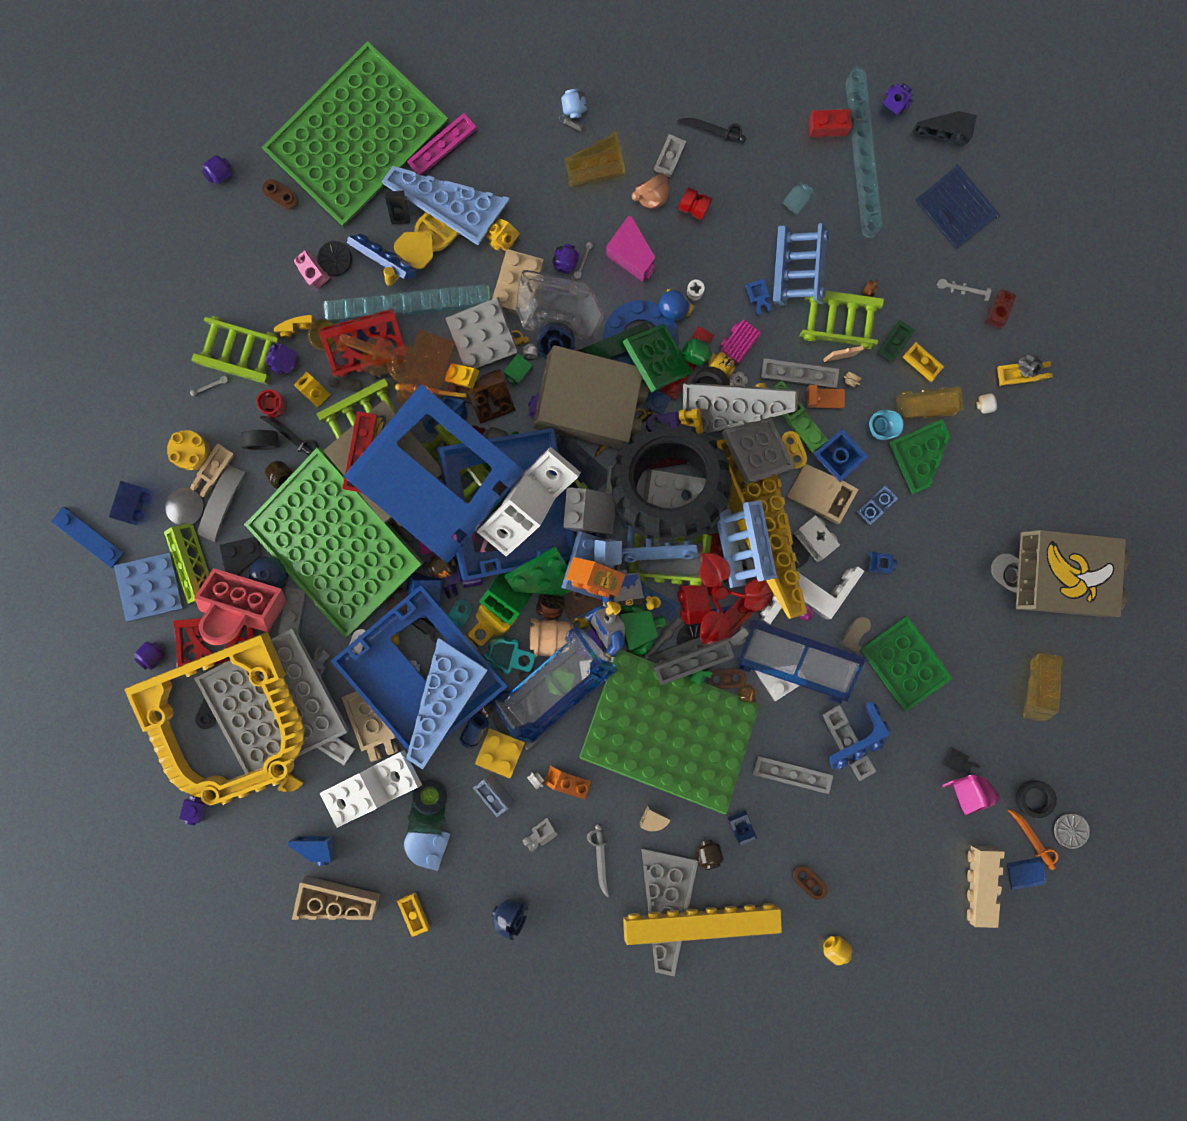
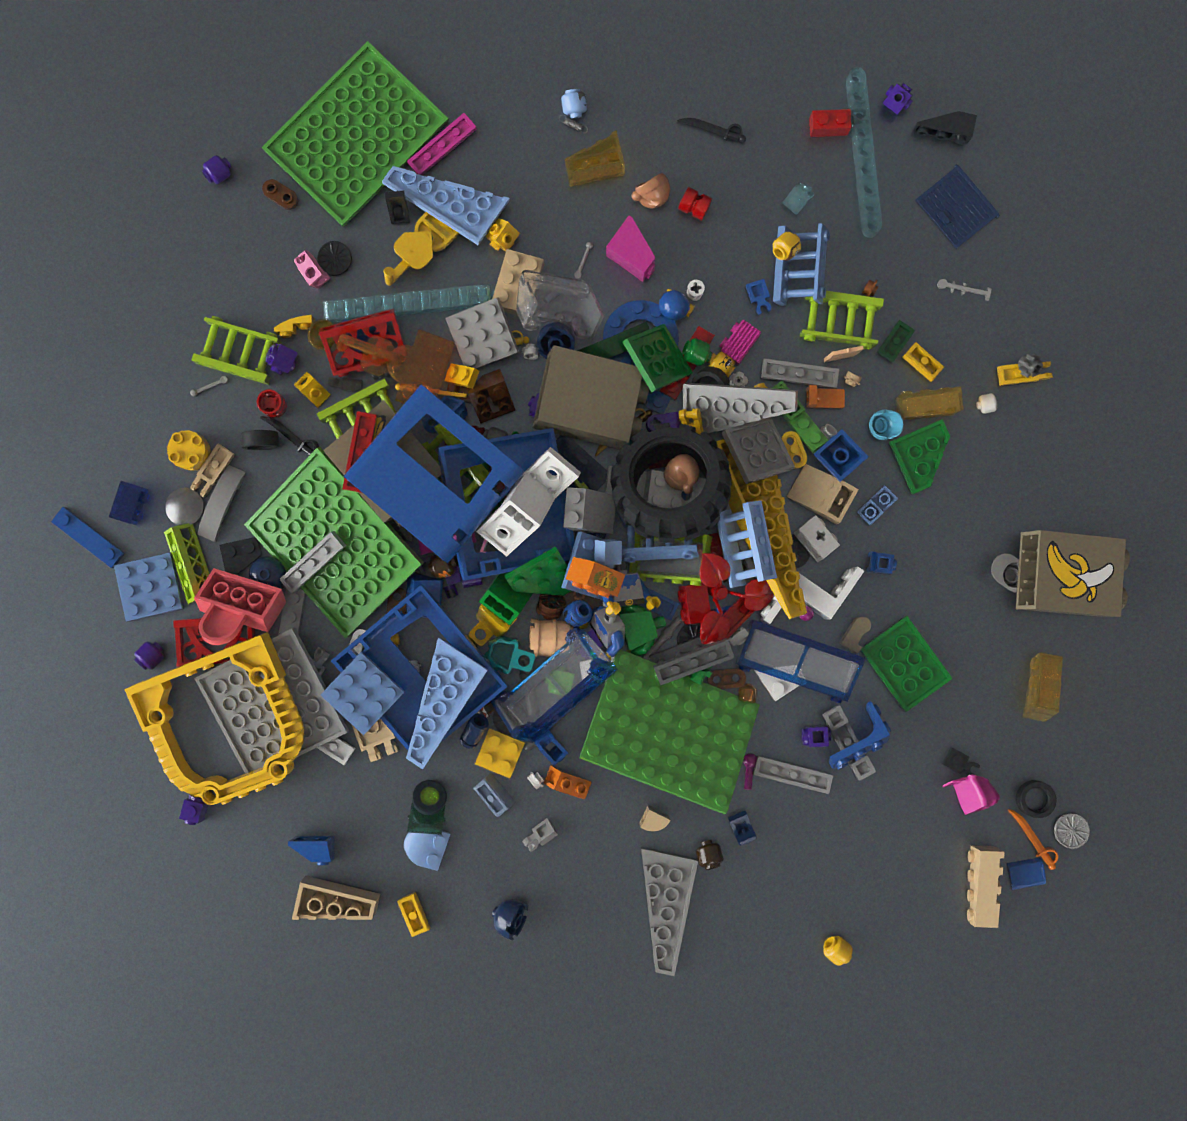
(205, 711): black plate -> none
(277, 473): dark brown head -> none
(290, 783): yellow tile -> none
(312, 562): none -> light grey plate
(362, 693): none -> medium blue plate
(370, 789): white bracket -> none
(380, 255): blue plate -> none
(426, 627): black bar -> none
(461, 618): teal plate -> none
(518, 370): green brick -> none
(557, 753): none -> blue window
(565, 258): dark purple head -> none
(577, 613): none -> blue head
(600, 856): light grey sword -> none
(670, 155): light grey plate -> none
(682, 473): none -> nougat piece
(702, 924): yellow brick -> none
(749, 762): none -> magenta bar
(786, 246): none -> yellow head
(809, 882): reddish brown plate -> none
(816, 736): none -> dark purple brick
(829, 431): none -> white plate
(1000, 309): clear red leg -> none

